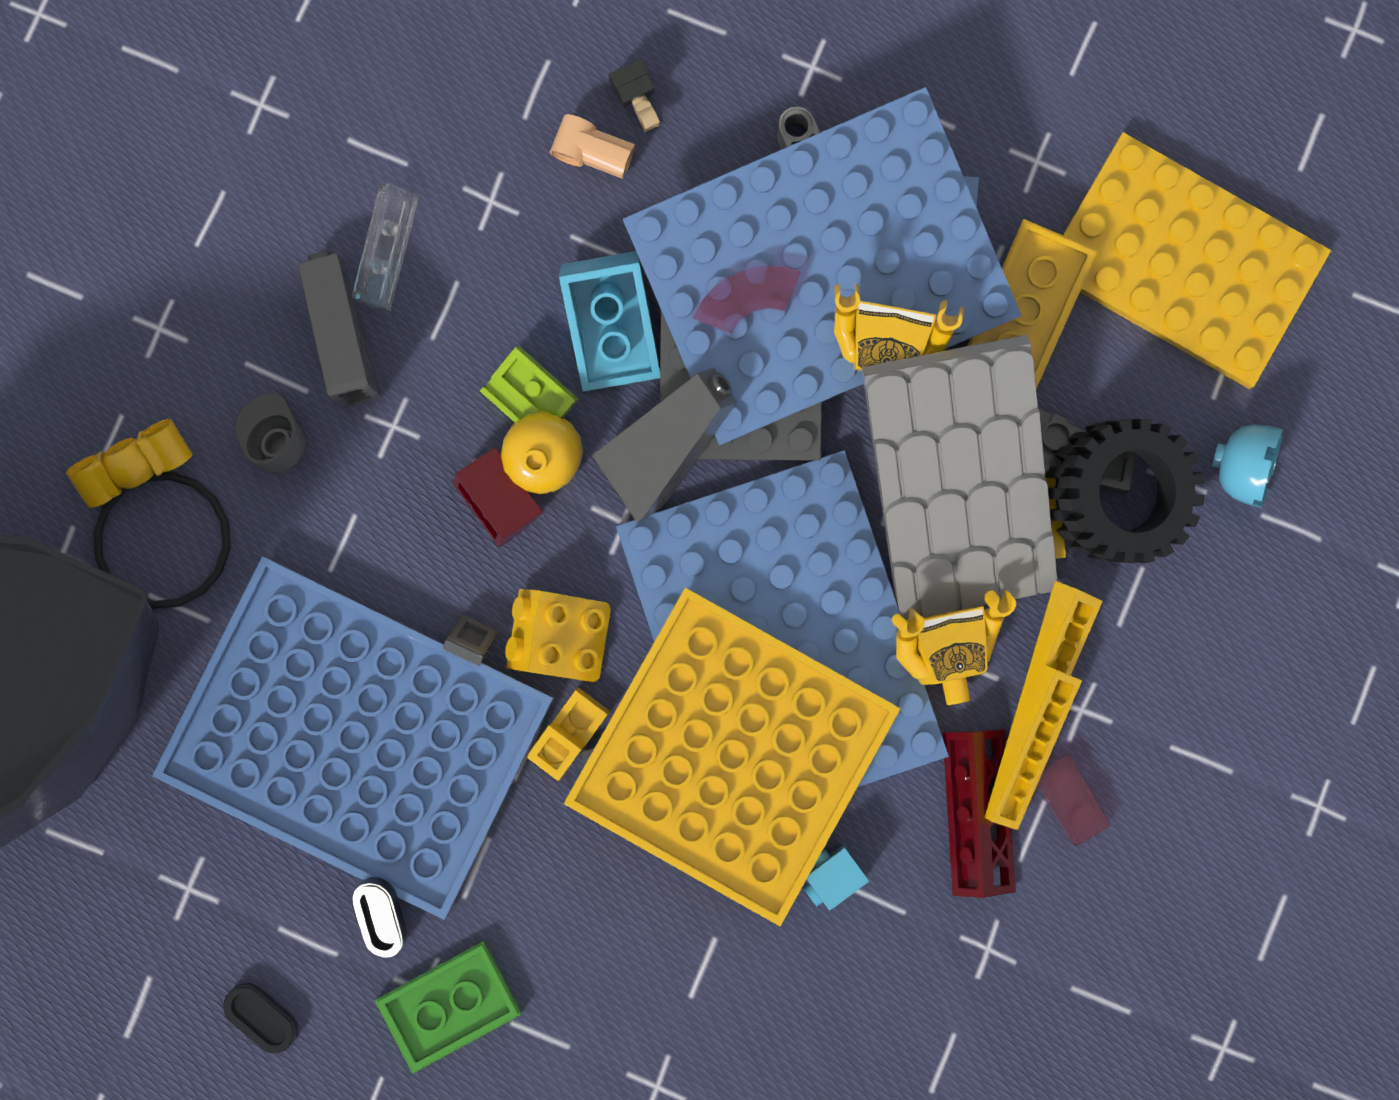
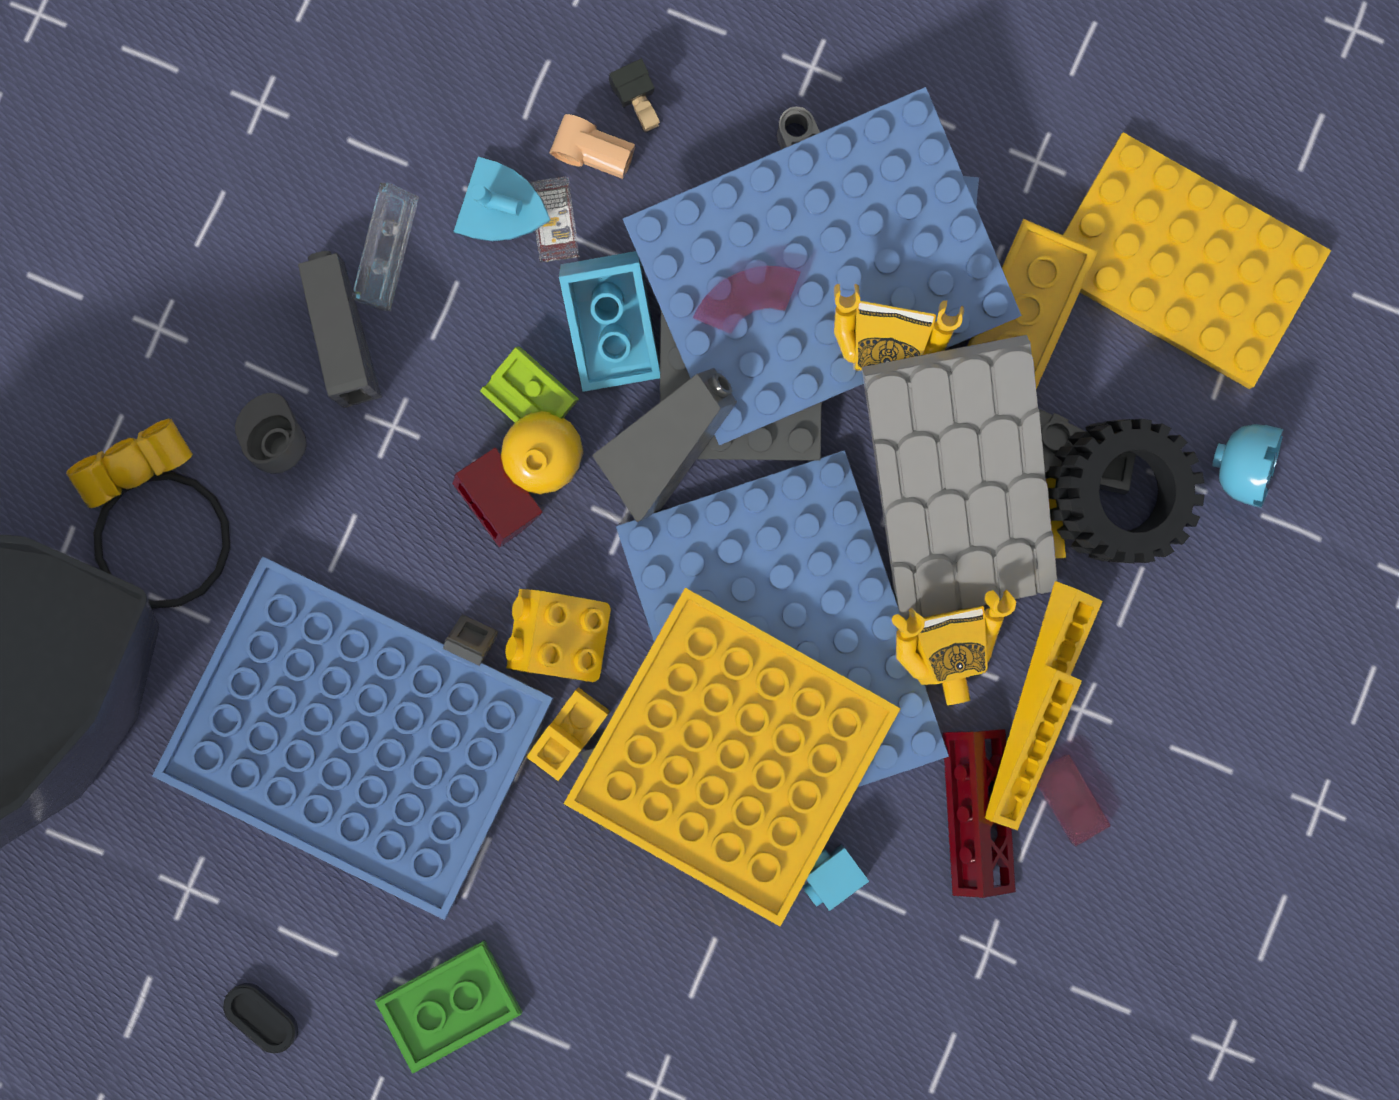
(380, 917): tile -> none
(499, 204): none -> medium azure shield
(558, 237): none -> clear tile

